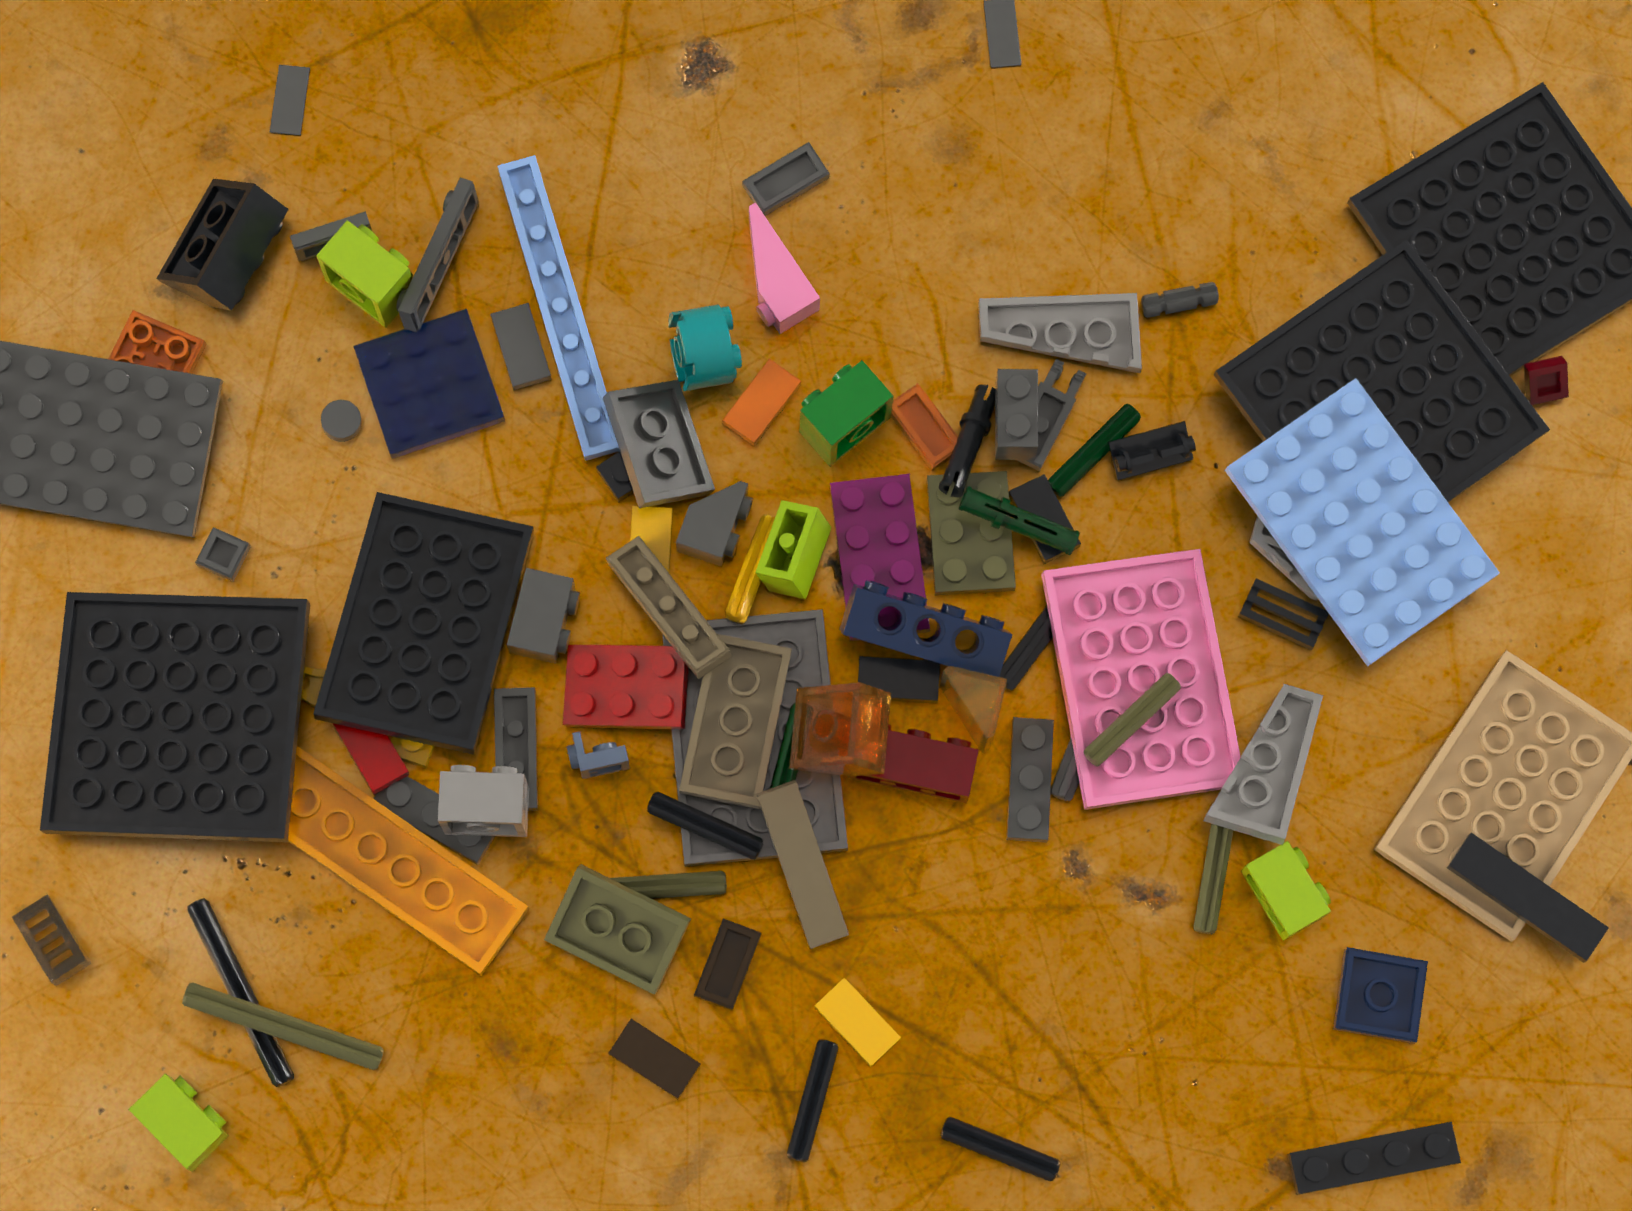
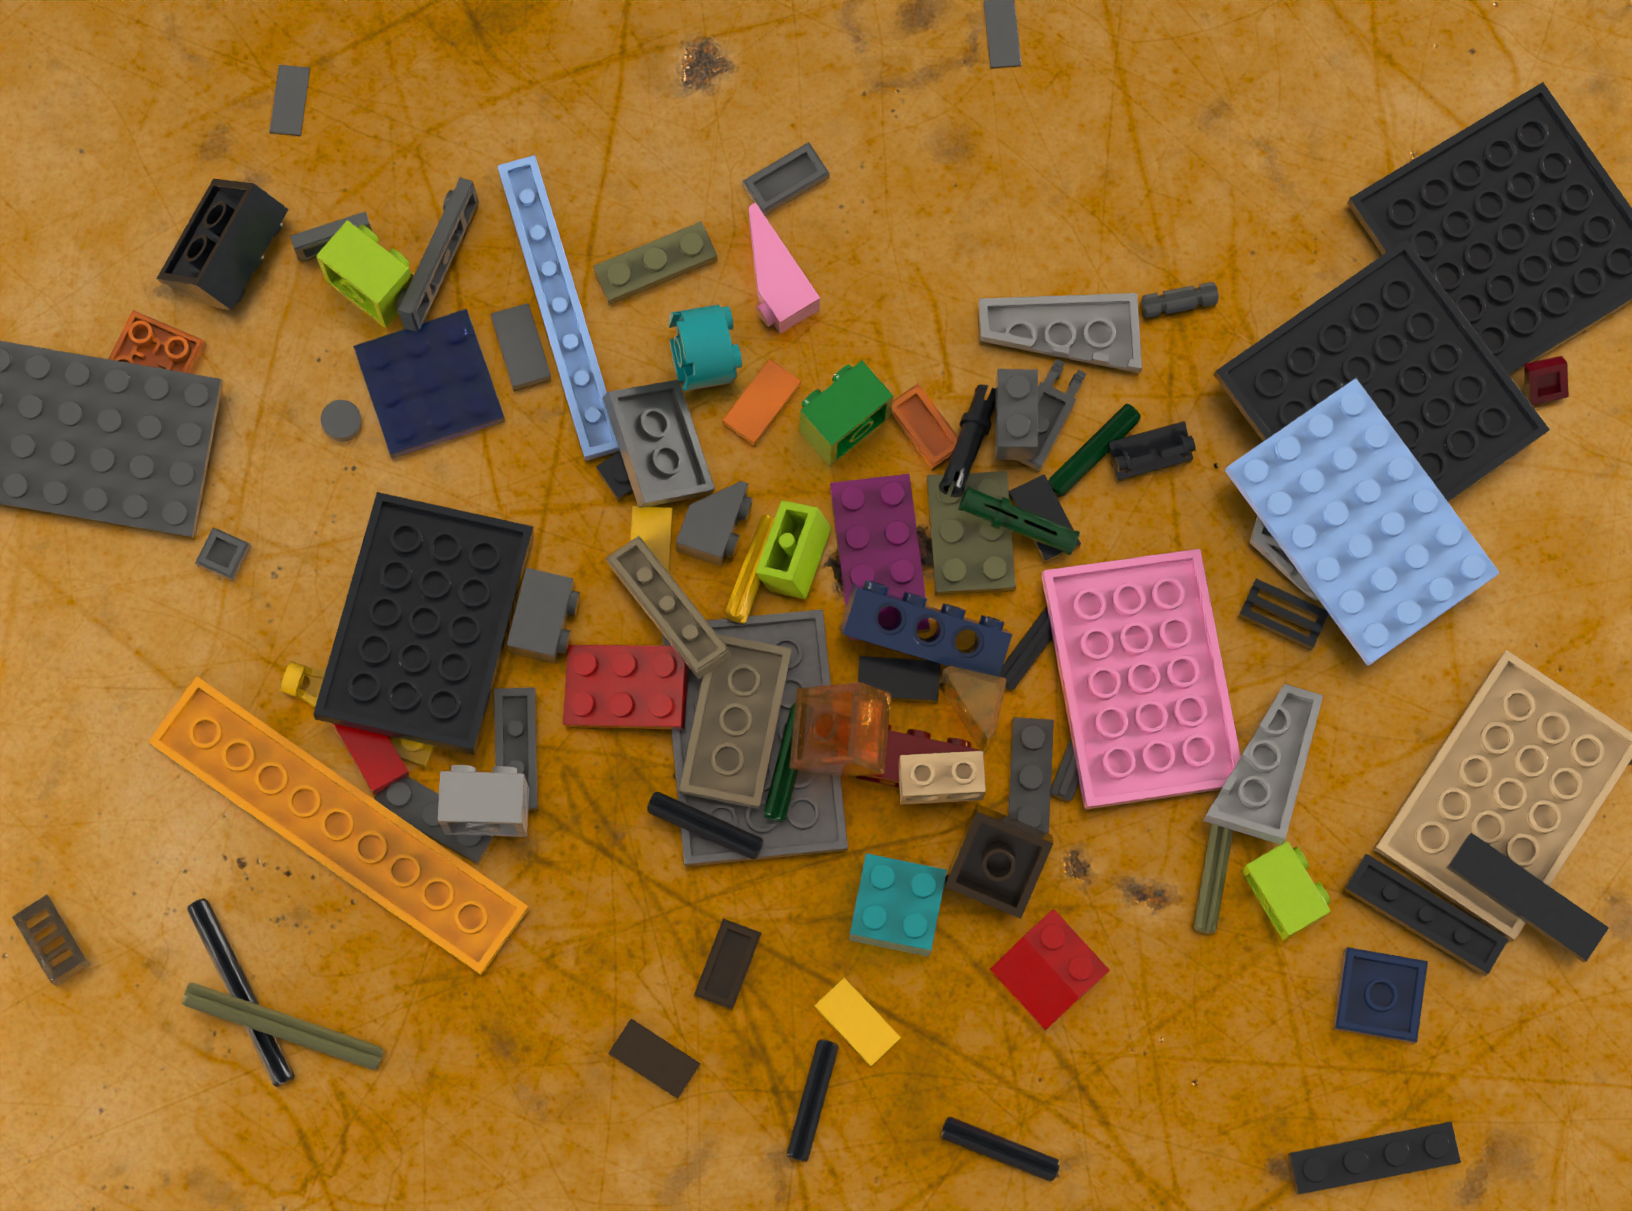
(176, 717): black plate -> none
(179, 1121): lime brick -> none
(603, 760): sand blue bracket -> none
(617, 929): olive plate -> none
(655, 263): none -> olive plate
(677, 884): olive axle -> none
(802, 864): dark tan tile -> none
(897, 905): none -> teal brick
(941, 777): none -> tan brick
(998, 861): none -> dark brown brick
(1049, 969): none -> red slope
(1132, 719): olive axle -> none
(1425, 914): none -> black plate

